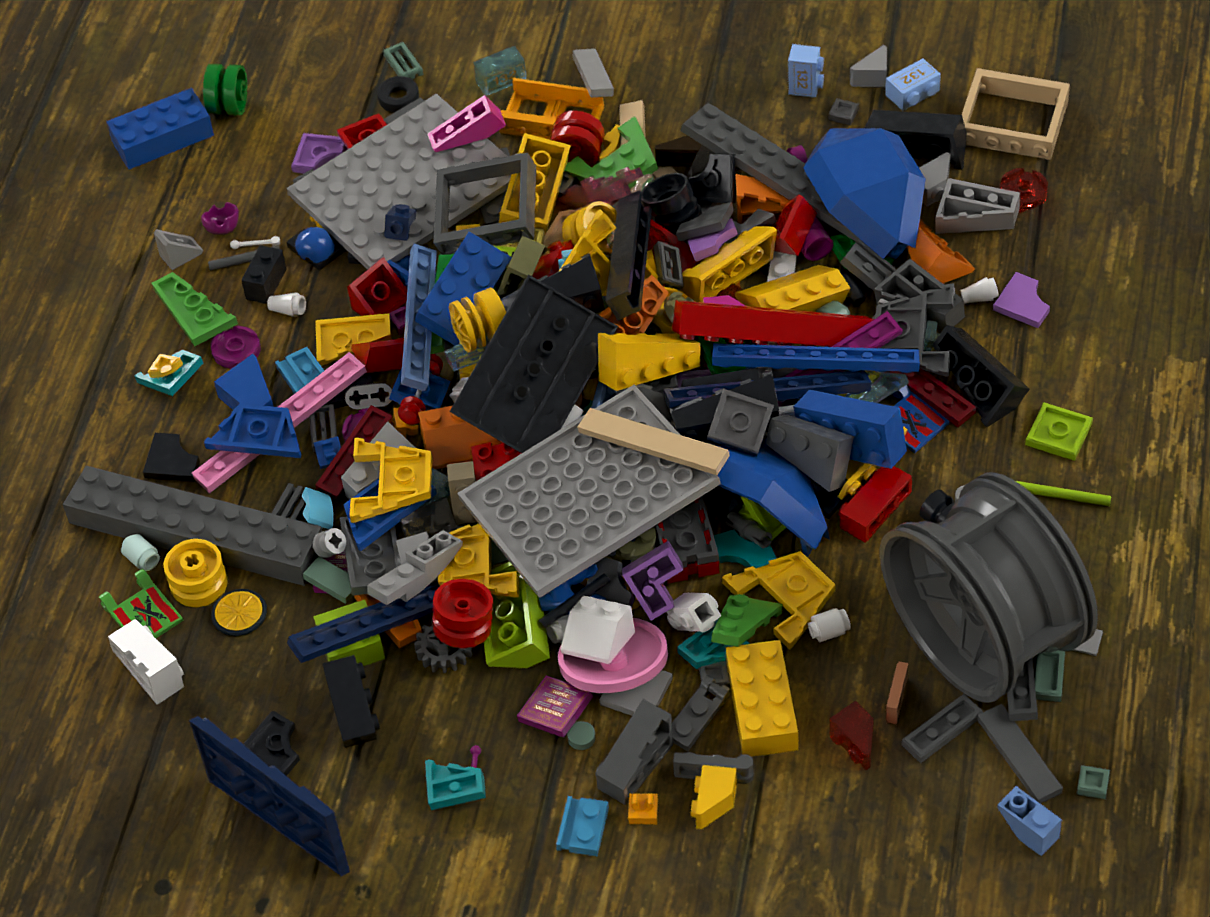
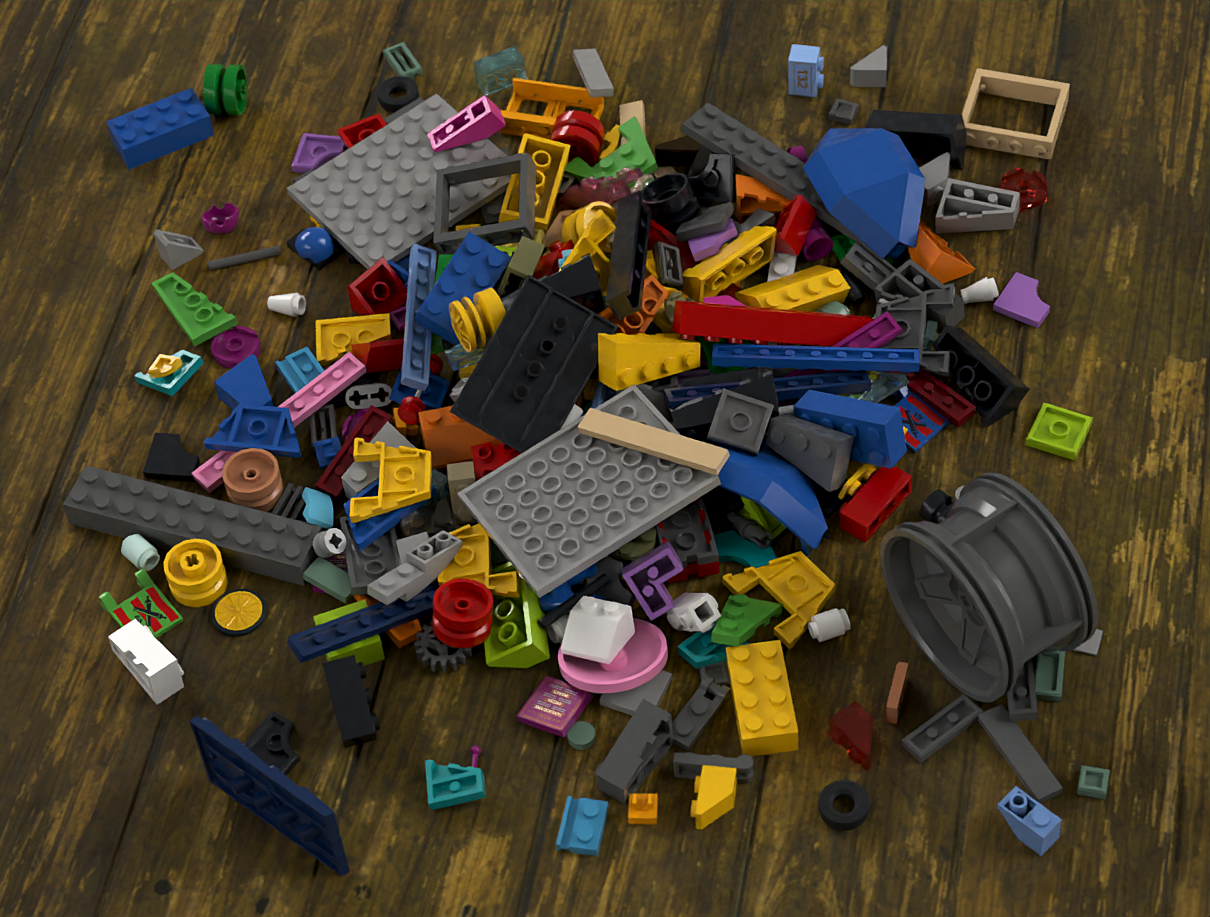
(253, 479): none -> nougat wheel
(264, 274): black brick -> none
(274, 241): white hinge -> none
(398, 222): dark blue bracket -> none
(848, 789): none -> black tyre
(912, 84): light blue brick -> none
(1067, 494): lime bar -> none

